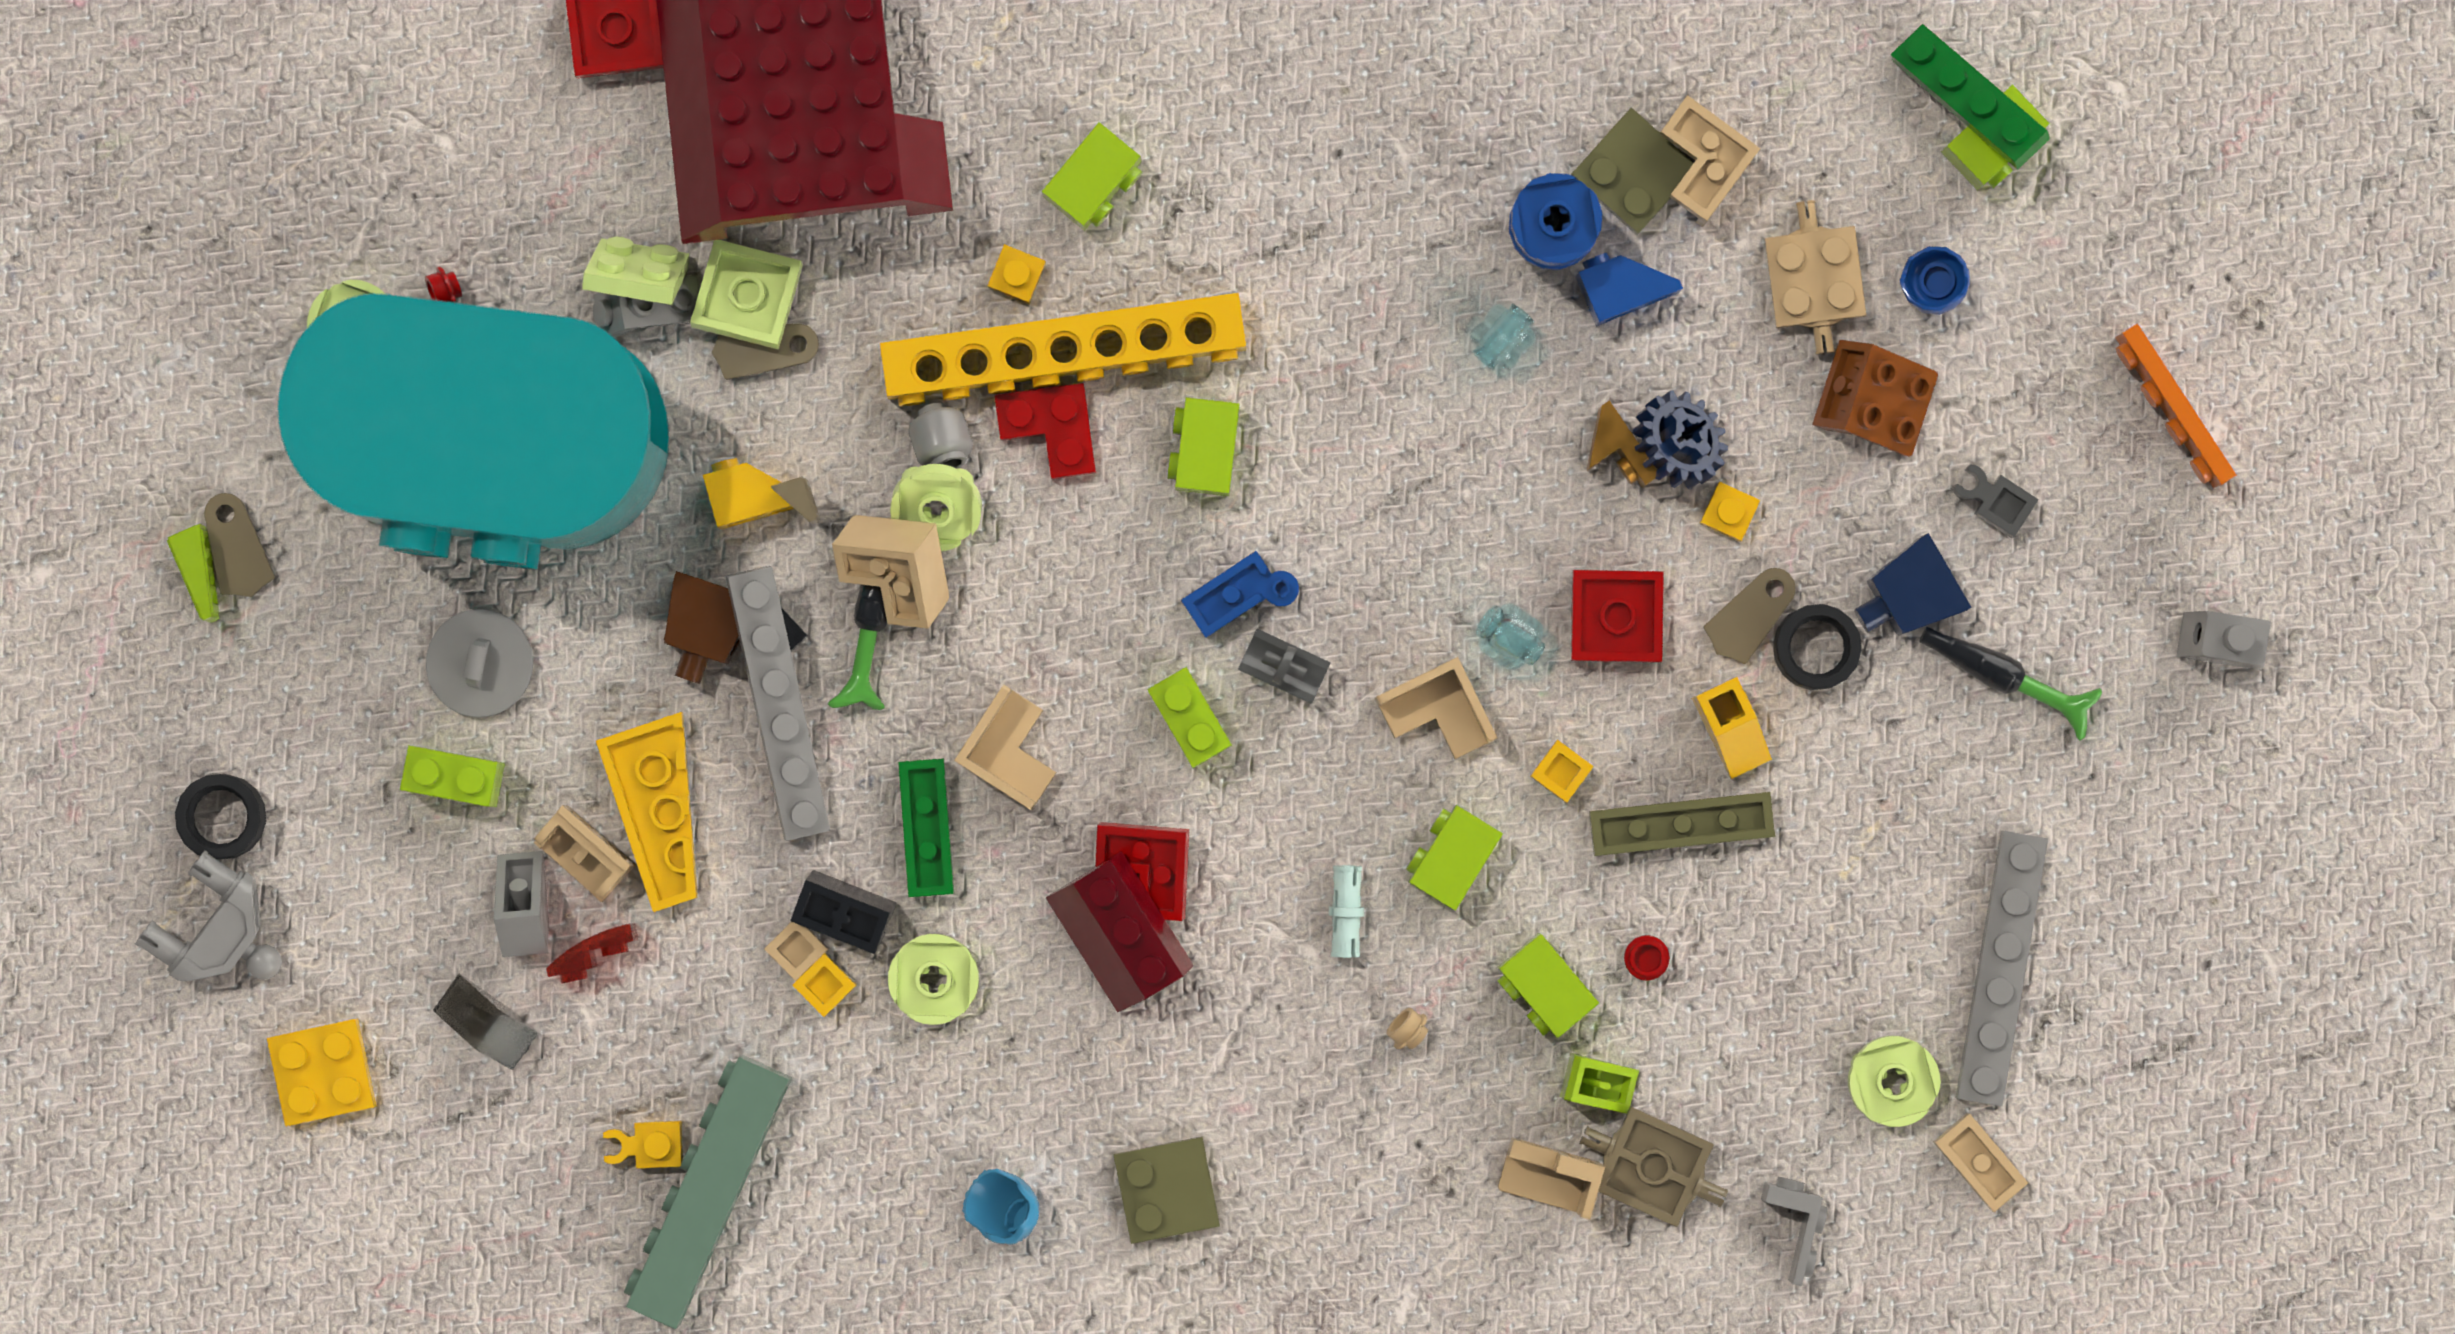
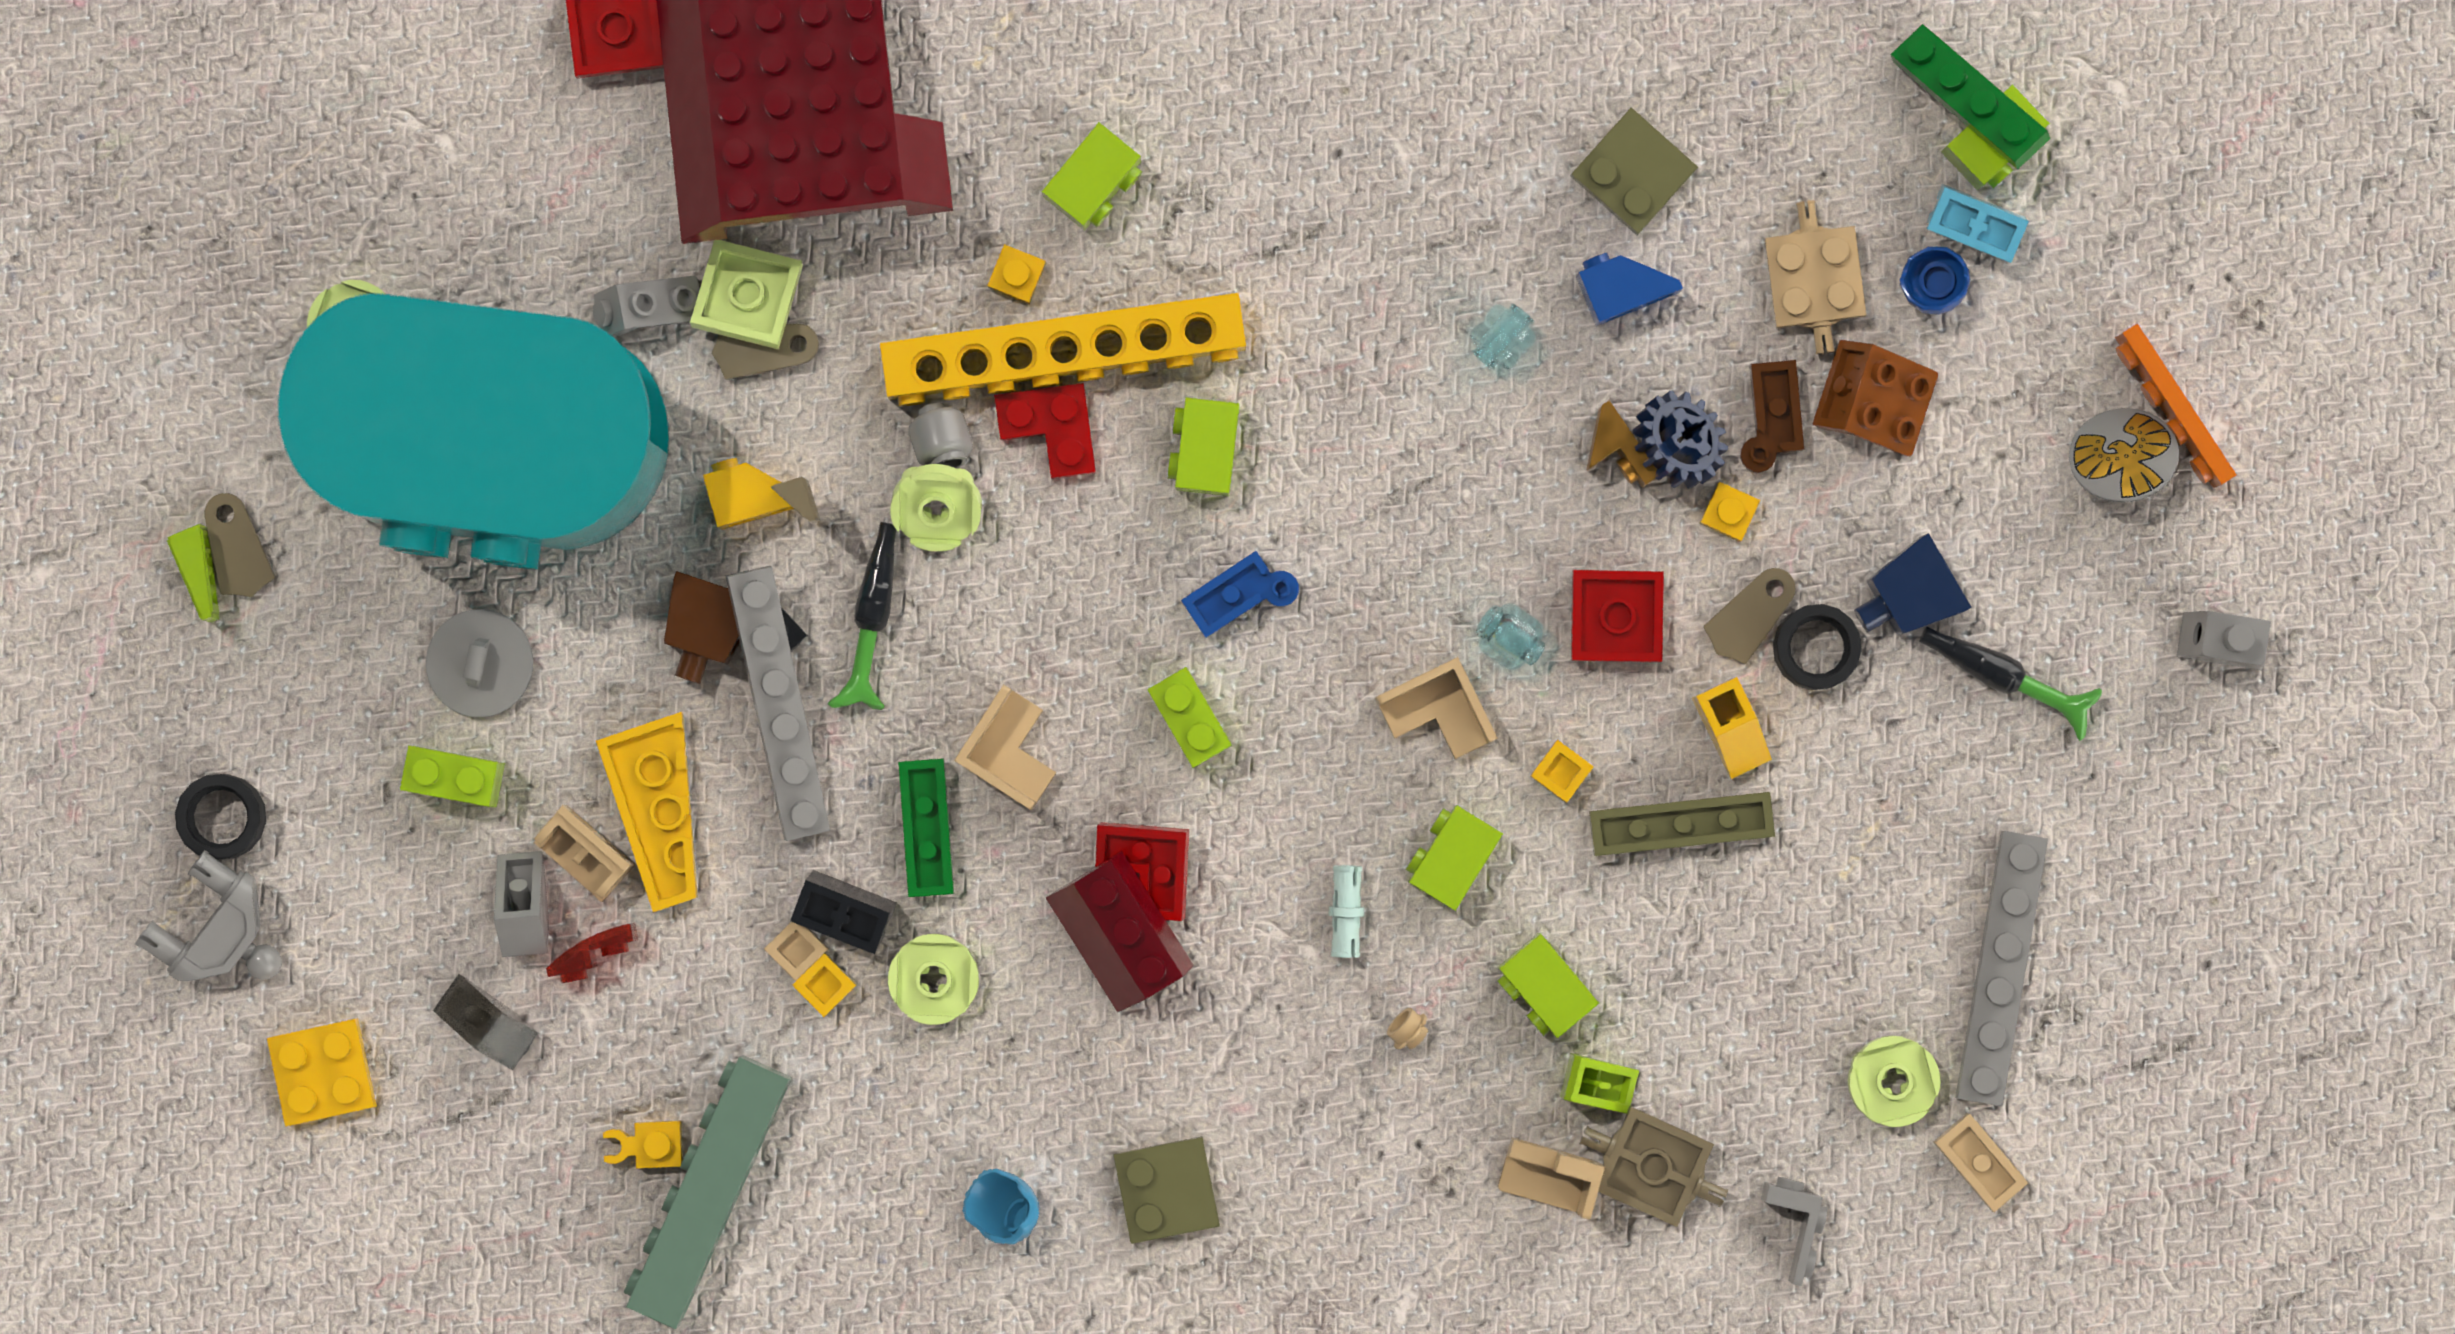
(443, 286): red plate -> none
(636, 270): yellowish green plate -> none
(901, 560): tan panel -> none
(1284, 666): dark grey hips -> none
(1540, 243): blue piece -> none
(1646, 957): red plate -> none
(1719, 156): tan panel -> none
(1775, 414): none -> reddish brown hinge
(1977, 223): none -> medium azure hinge
(2002, 504): dark grey plate -> none
(2124, 455): none -> shield

